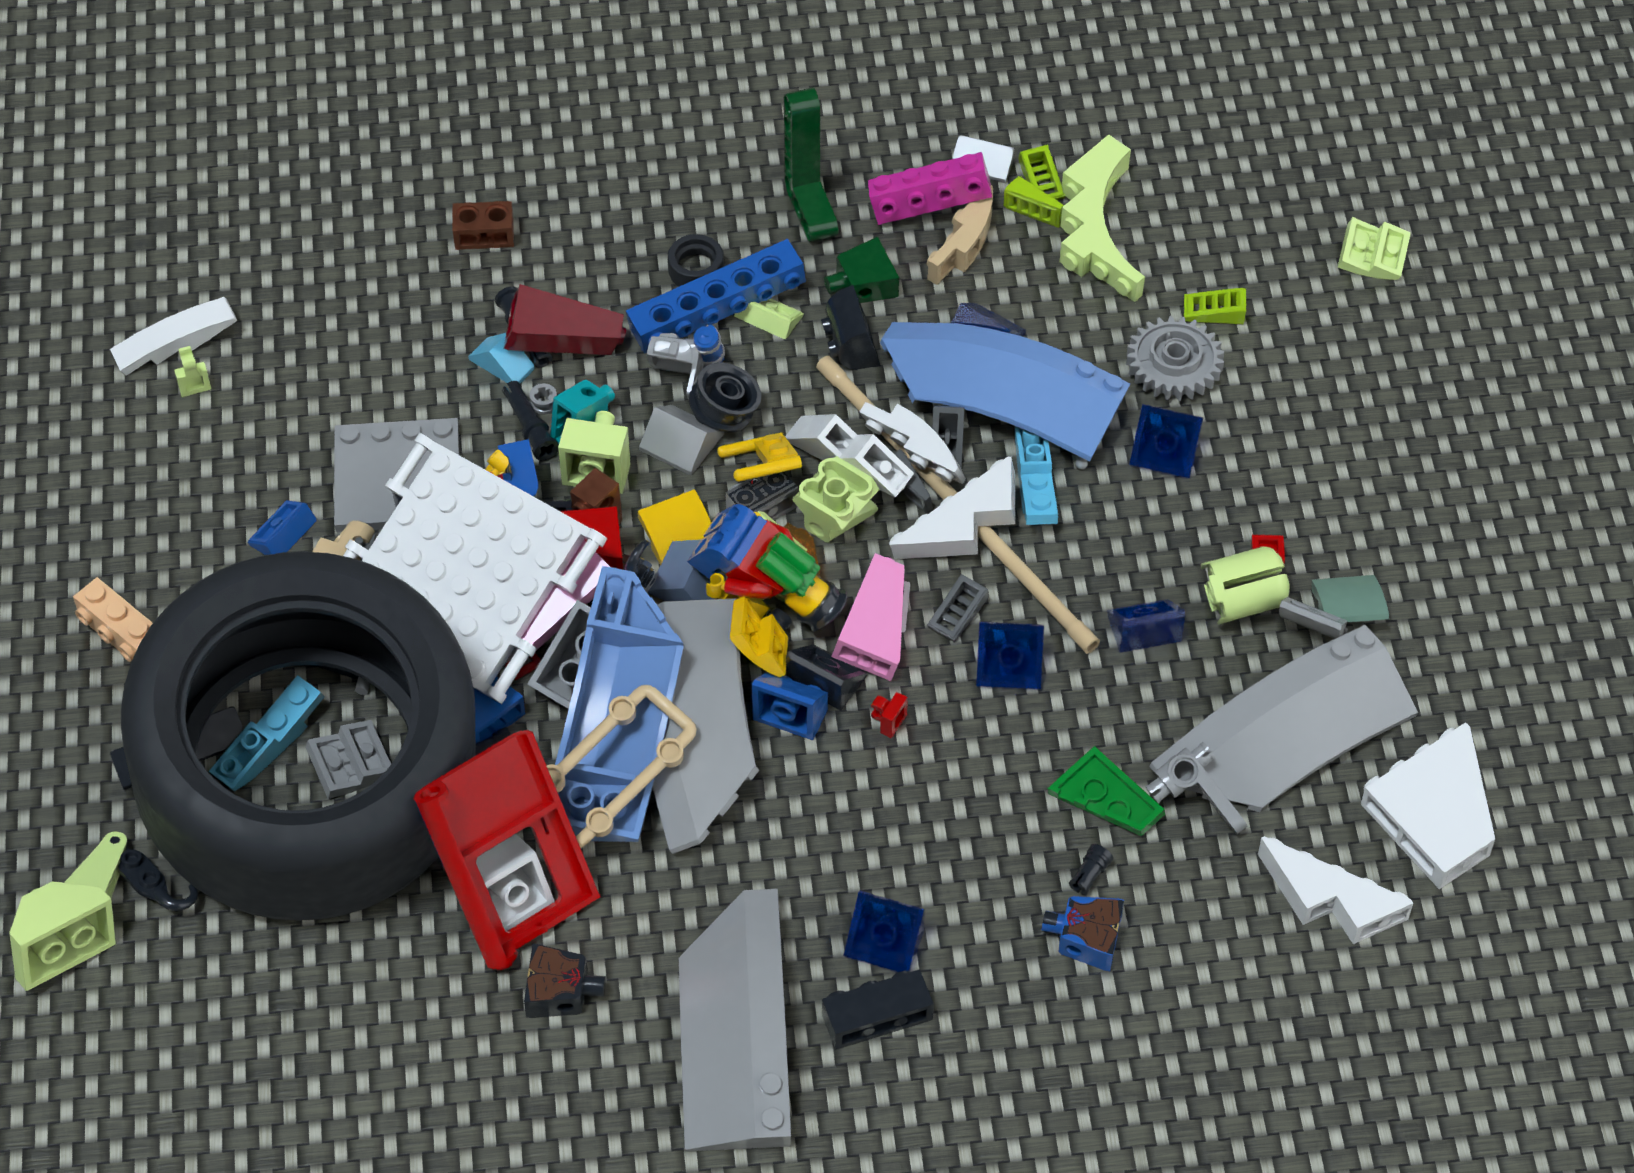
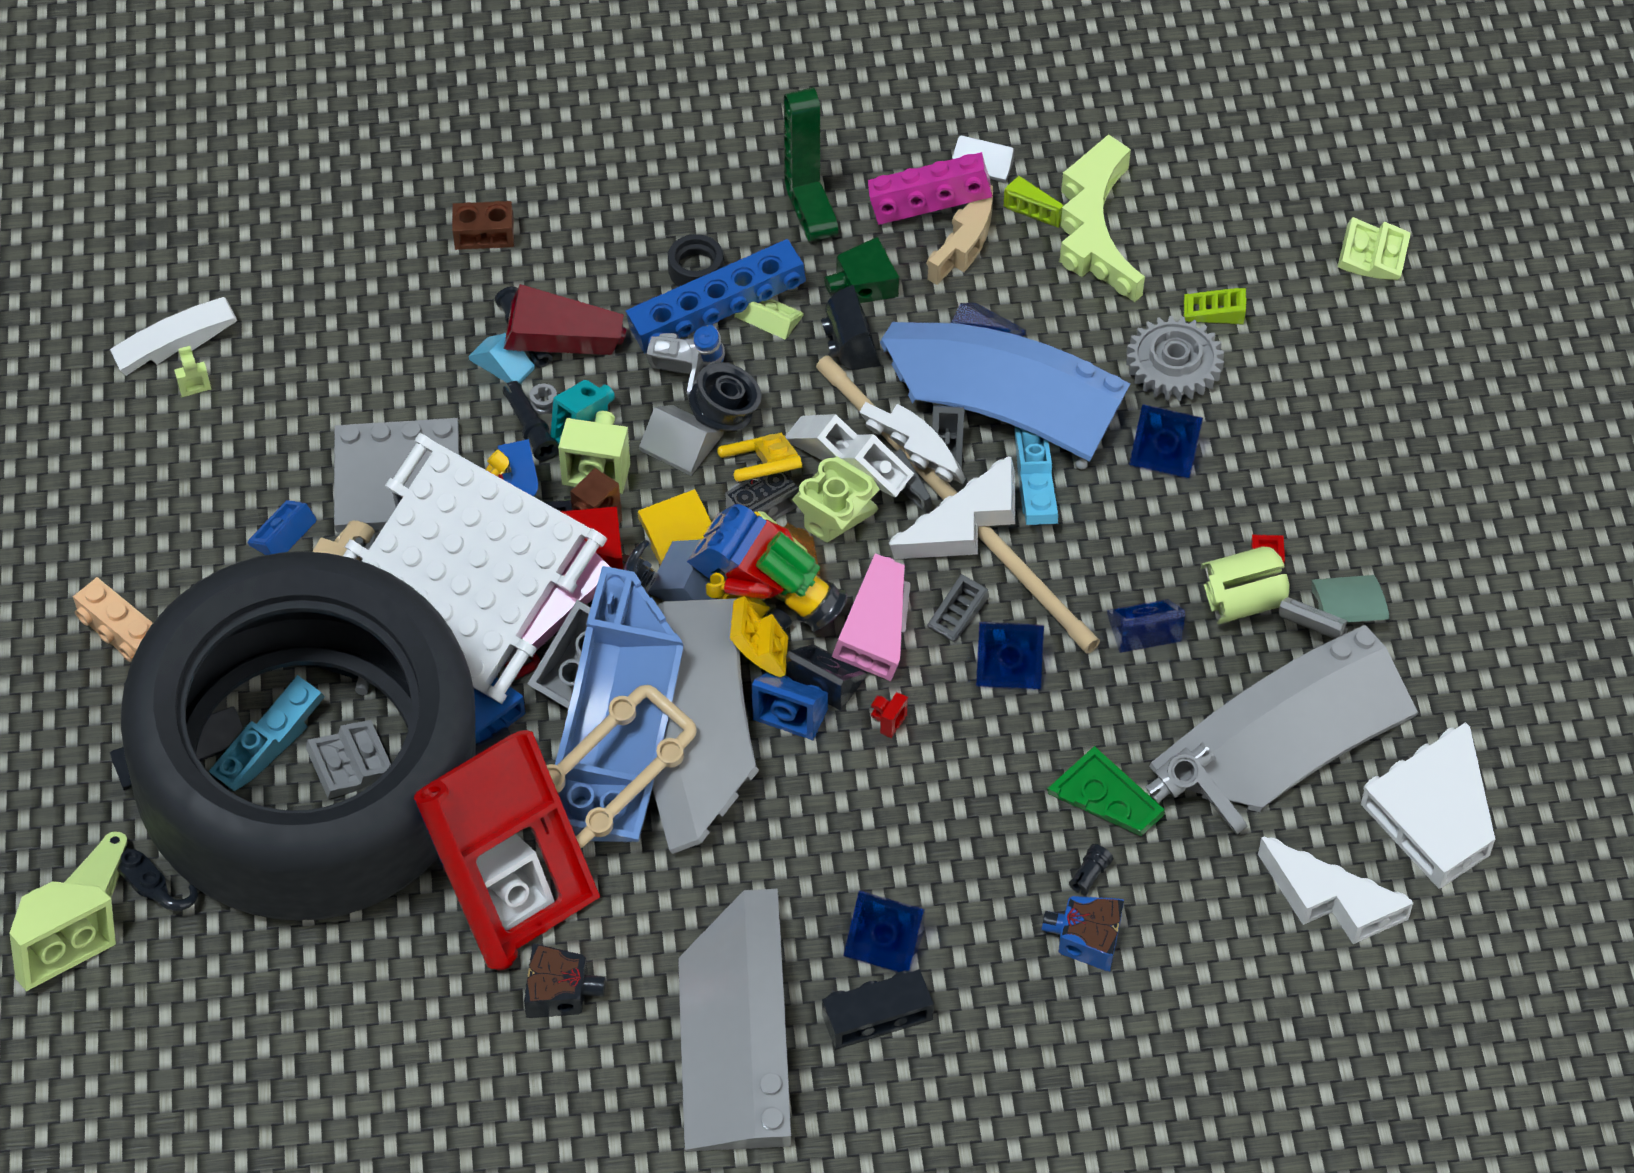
(1043, 155): lime slope -> none

